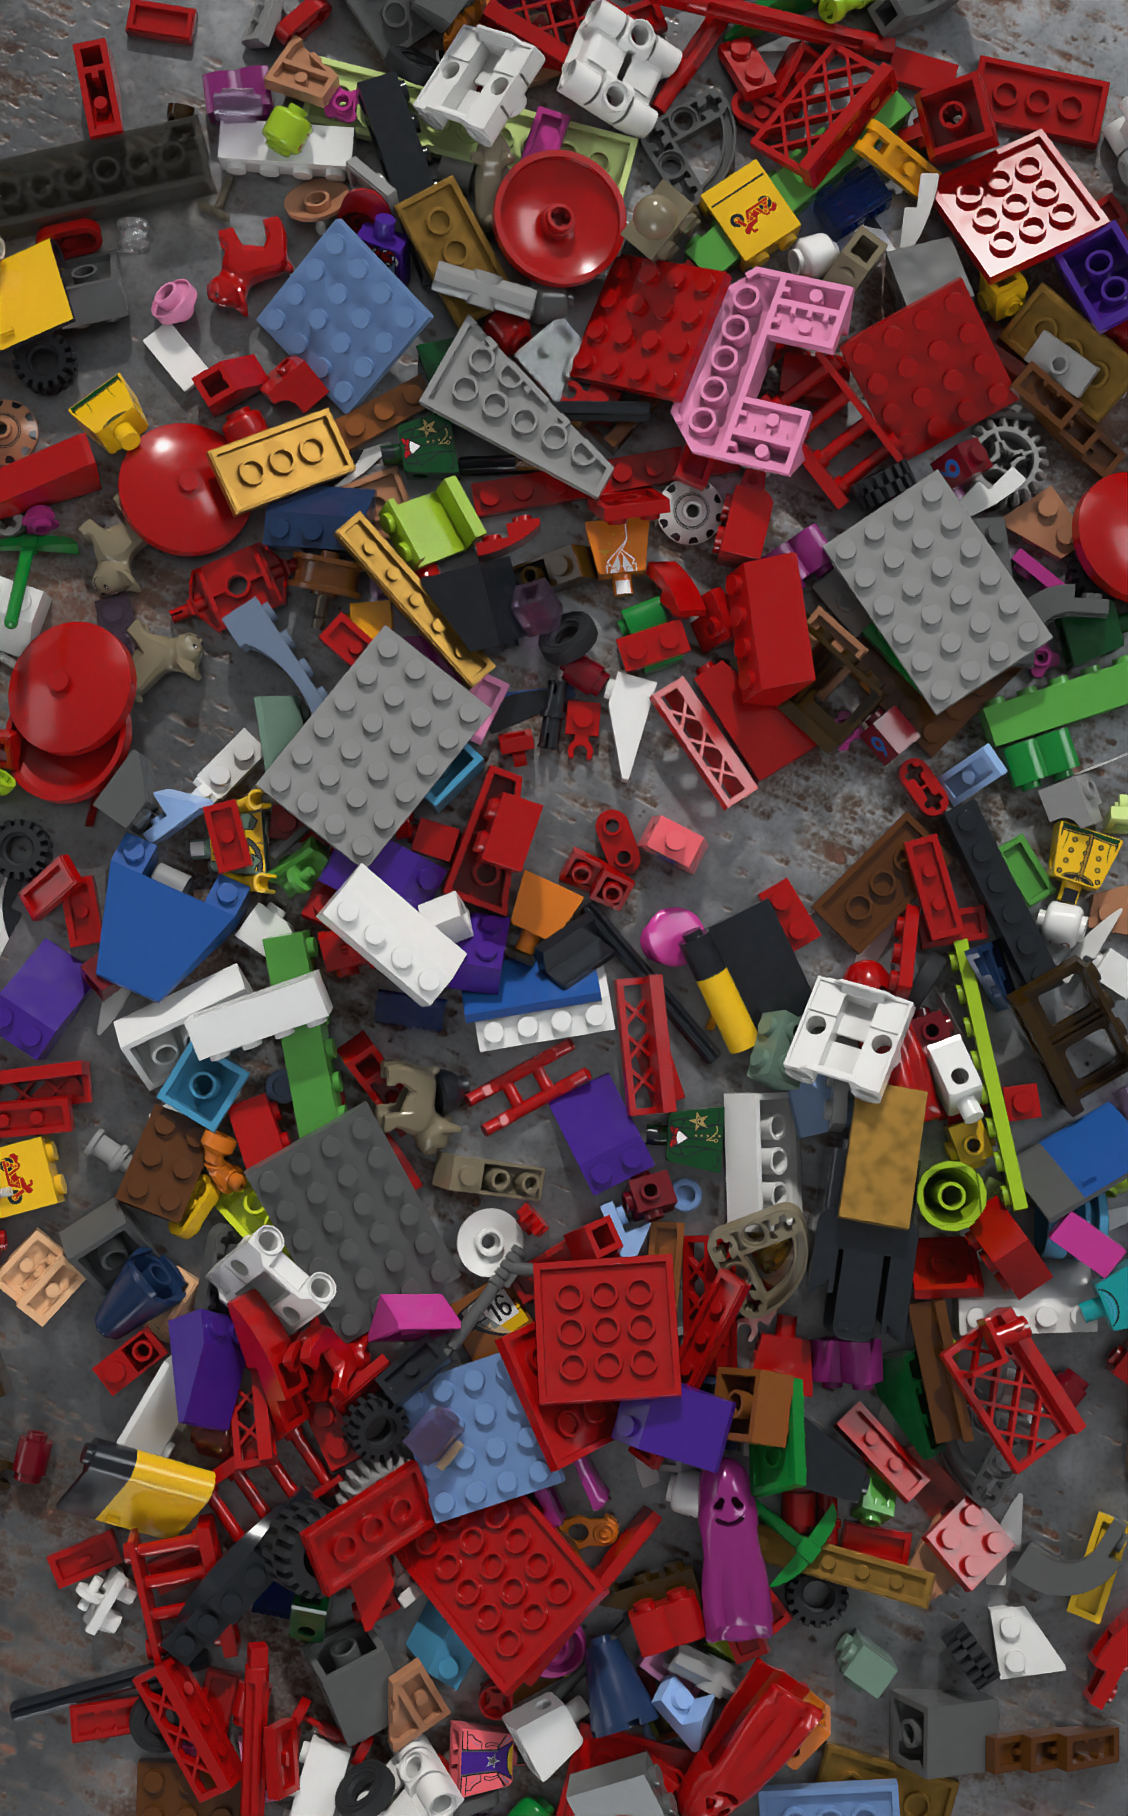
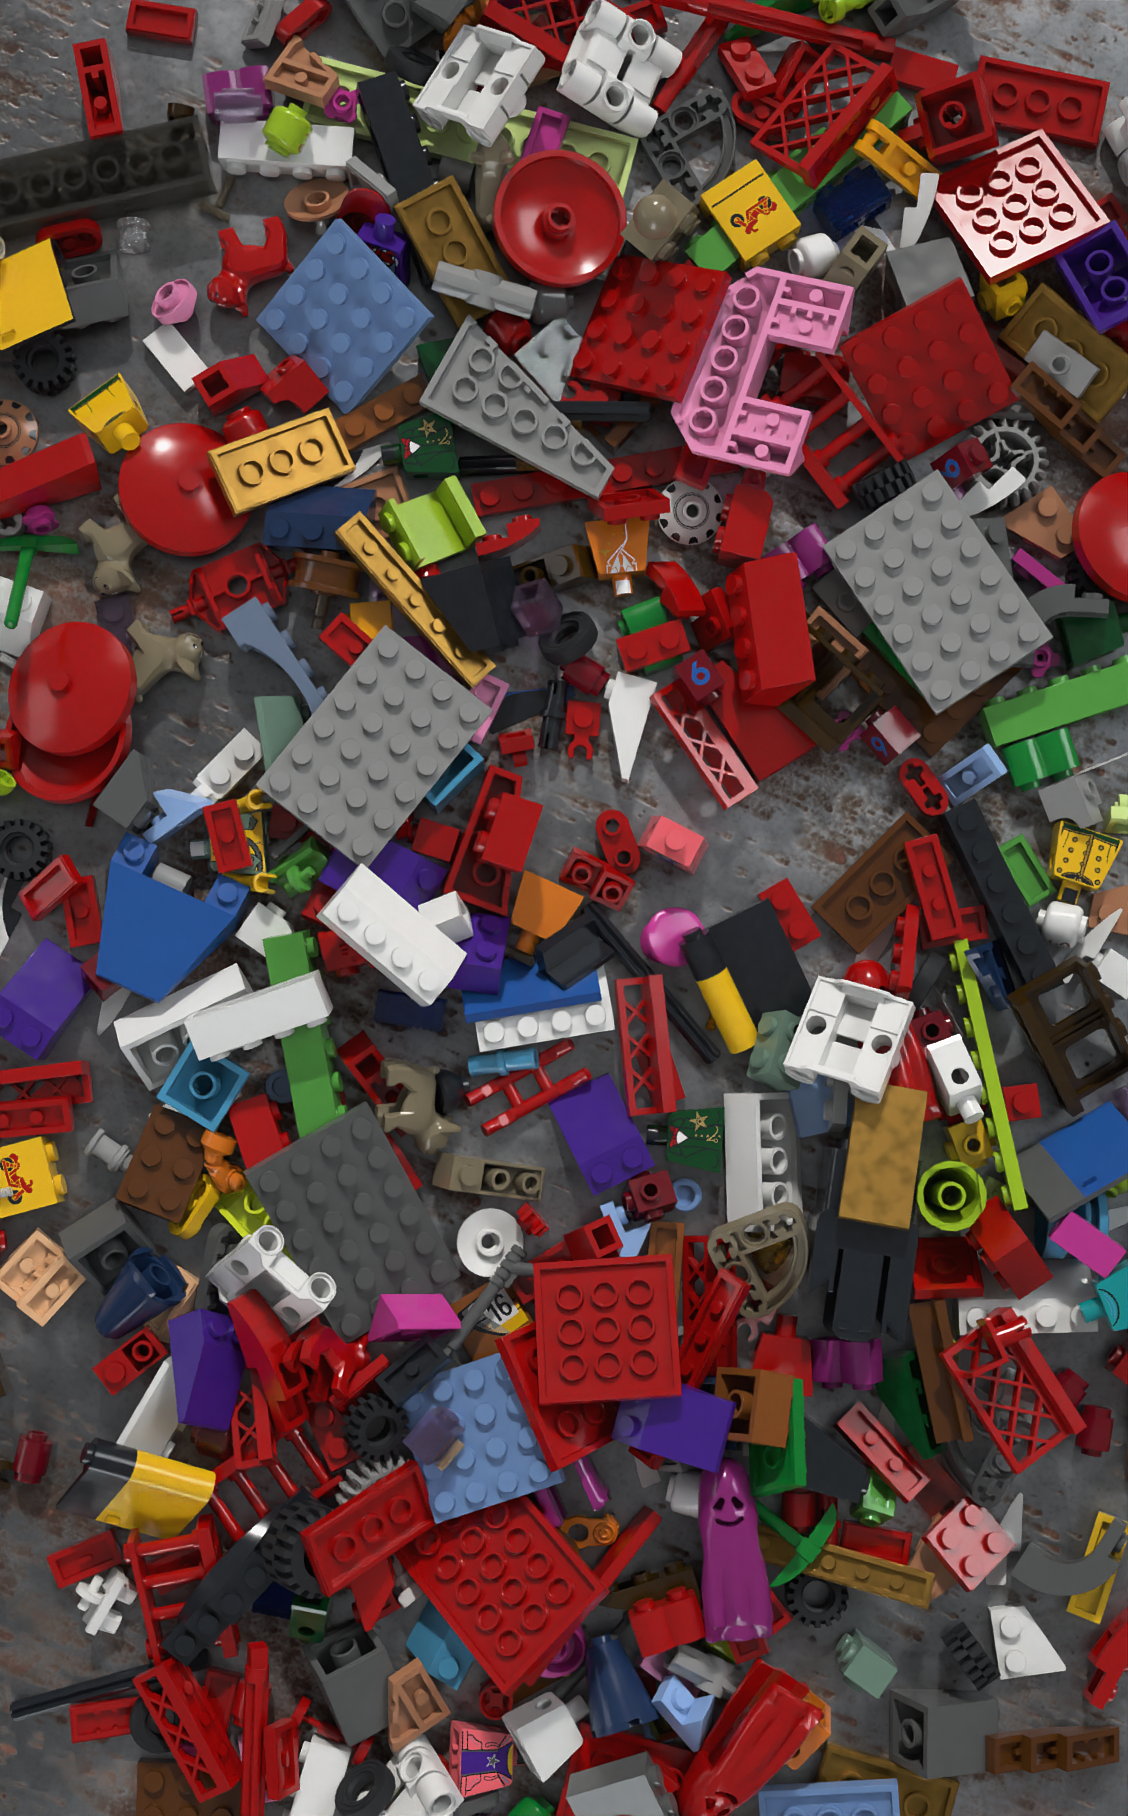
(503, 1062): none -> dark azure pin
(699, 679): none -> dark red brick
(1098, 1433): none -> dark red brick

